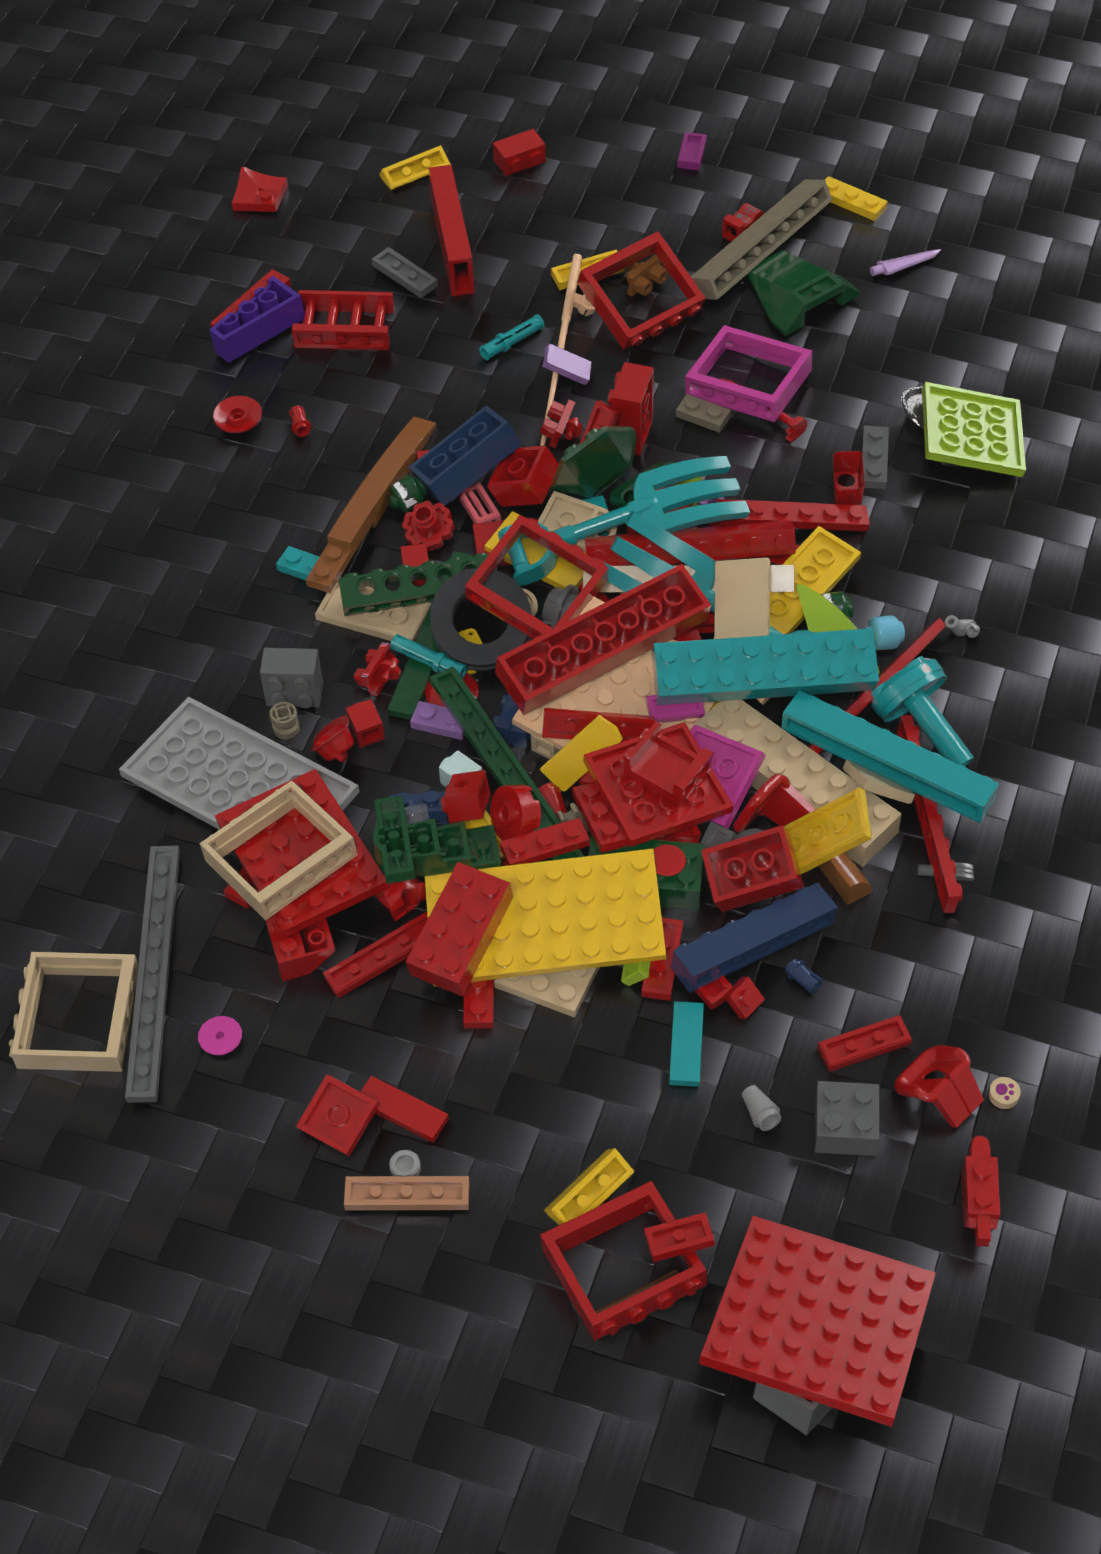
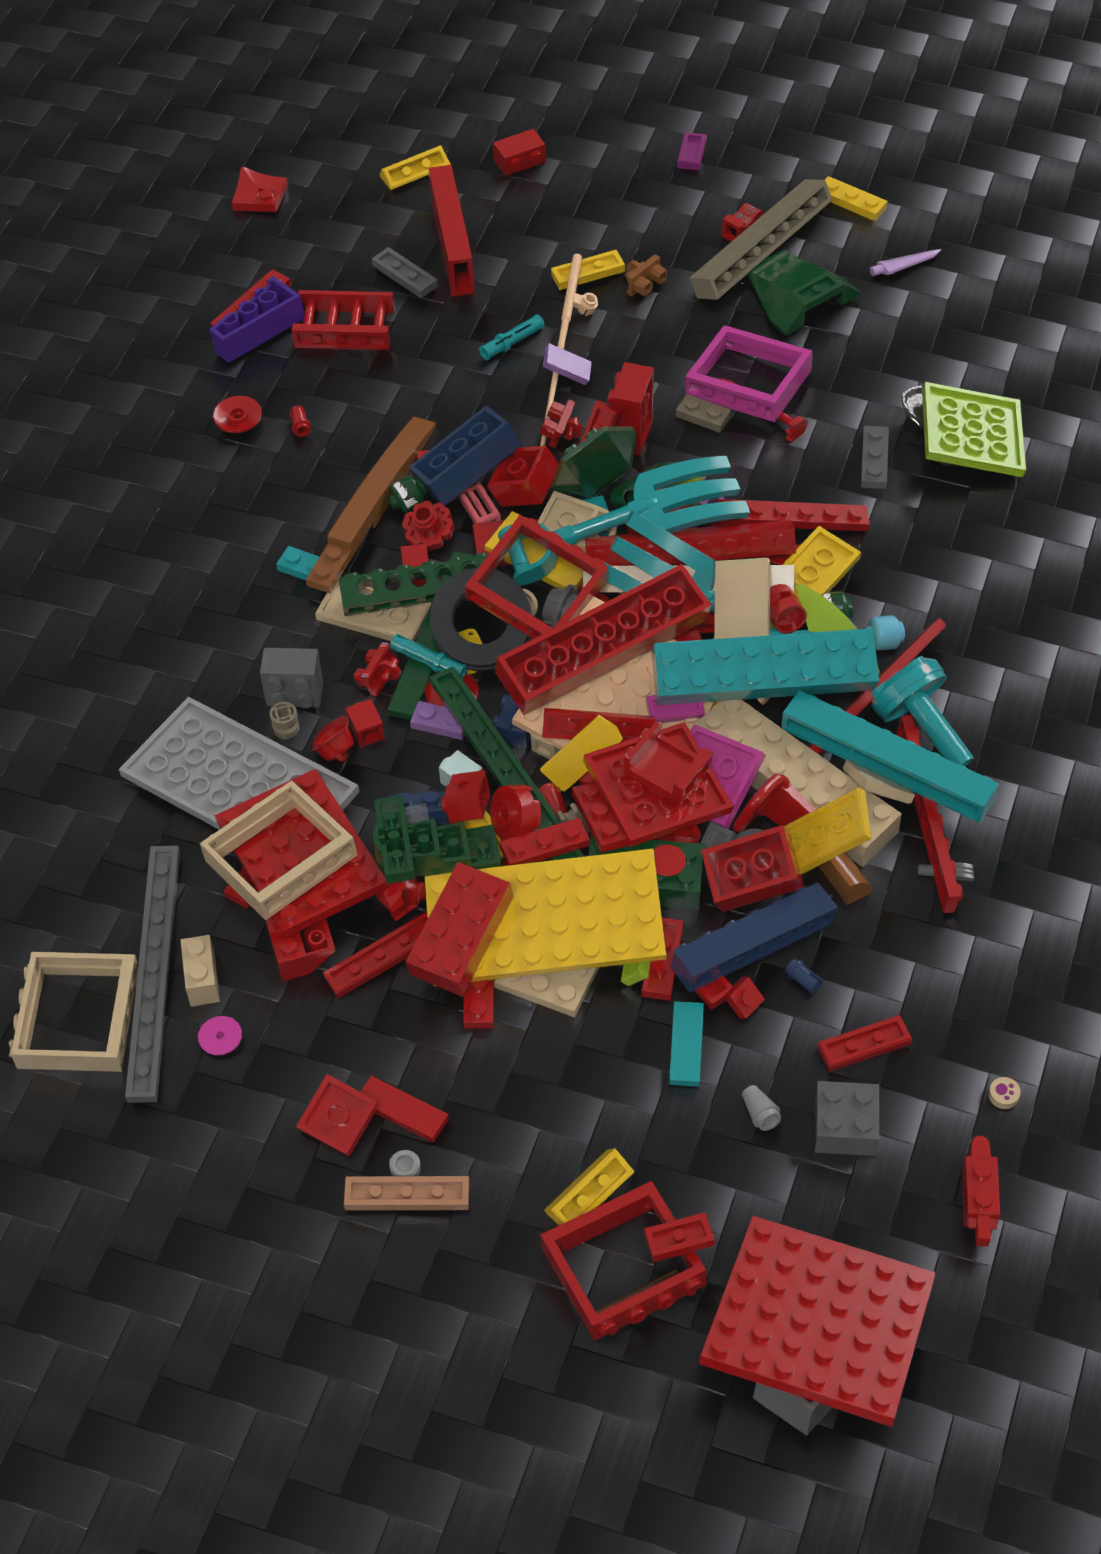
(200, 970): none -> tan brick
(652, 244): red window -> none
(785, 609): none -> red wheel
(848, 463): red piece -> none
(954, 1094): red piece -> none
(962, 626): light grey arm -> none

